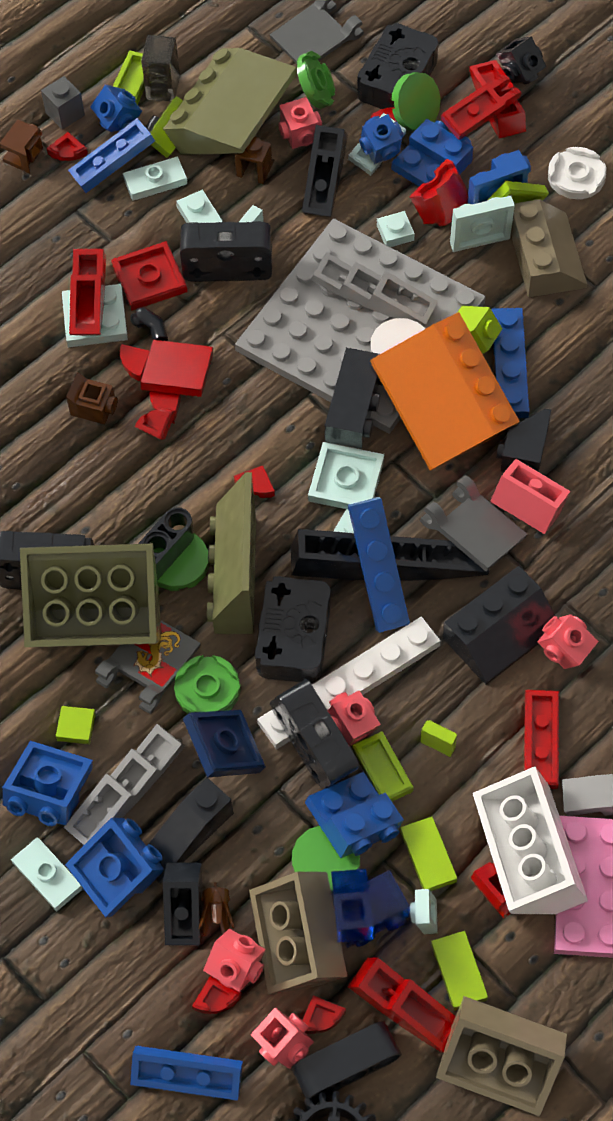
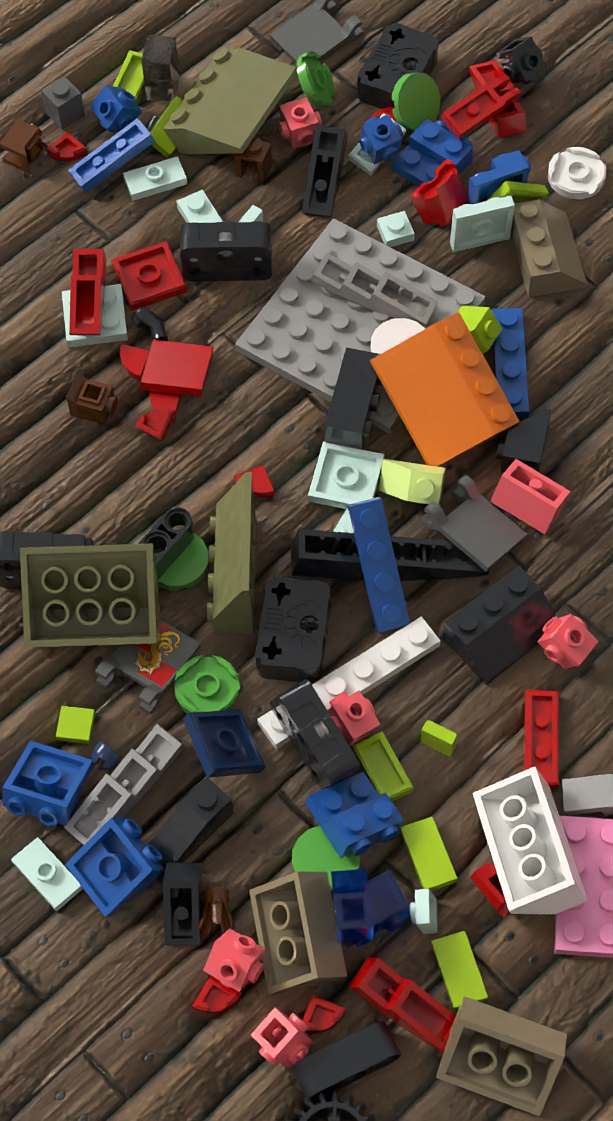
(106, 754): none -> dark blue hinge
(186, 1072): blue plate -> none
(412, 481): none -> yellowish green slope

